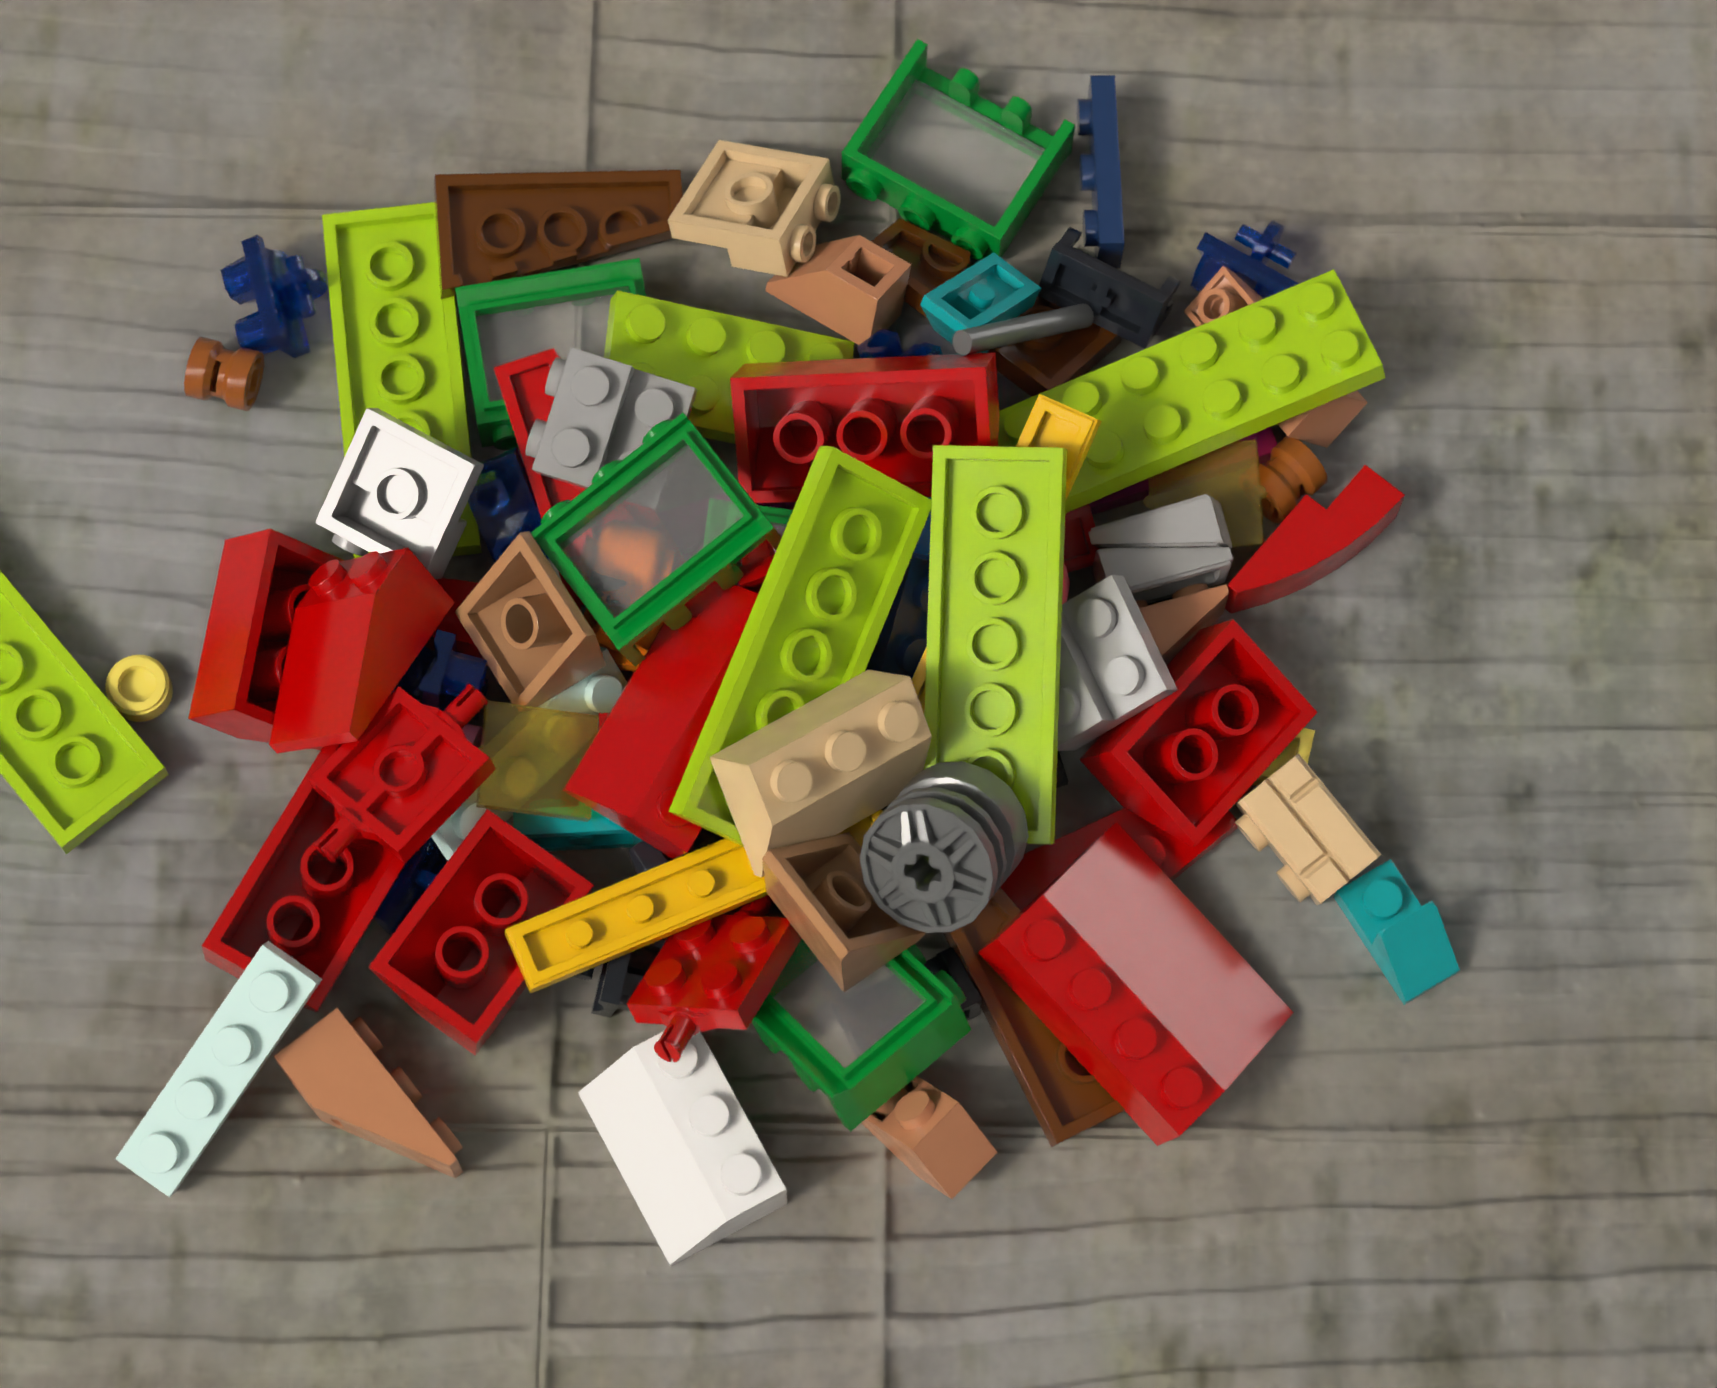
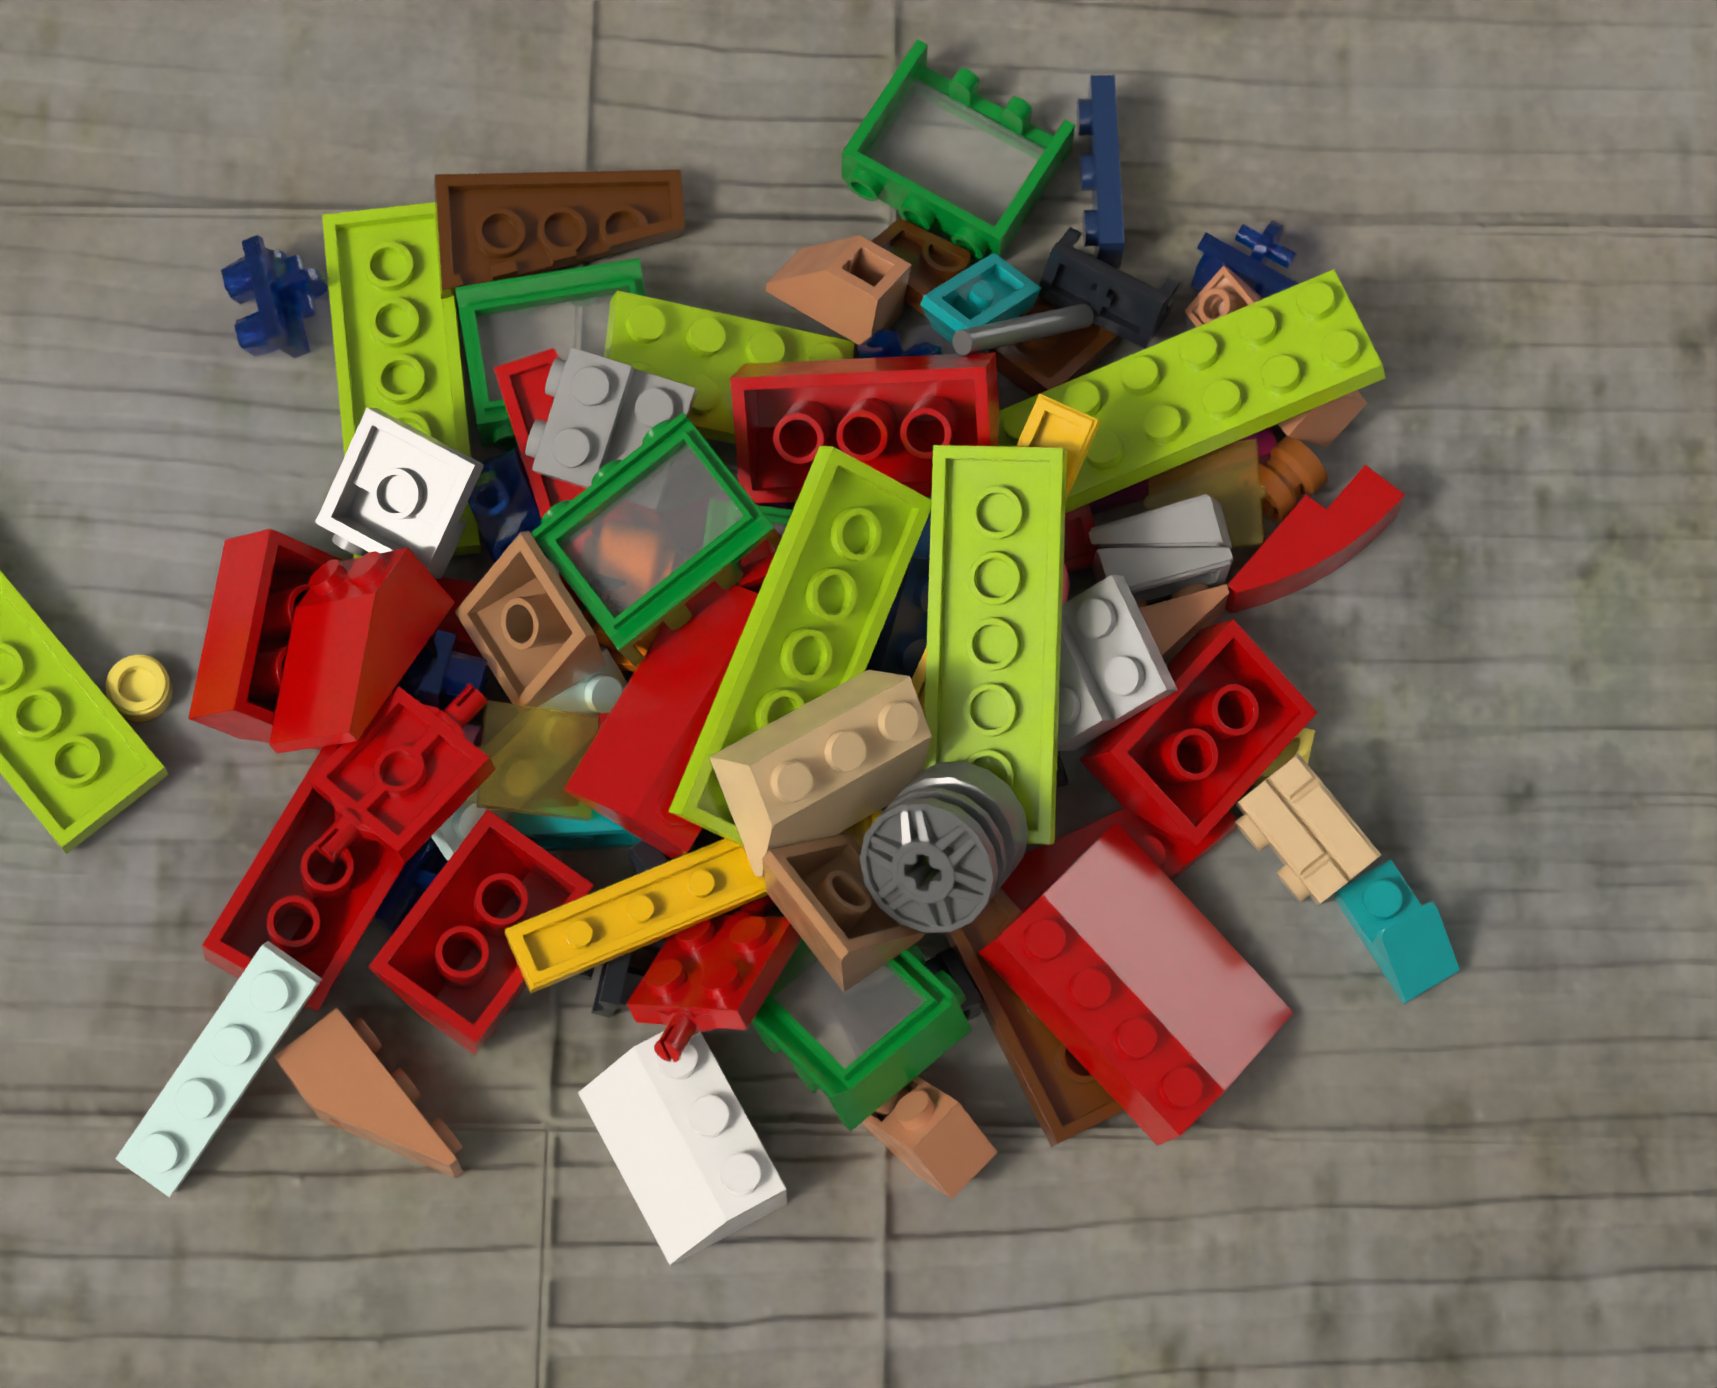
(224, 373): dark orange wheel -> none
(758, 205): tan plate -> none

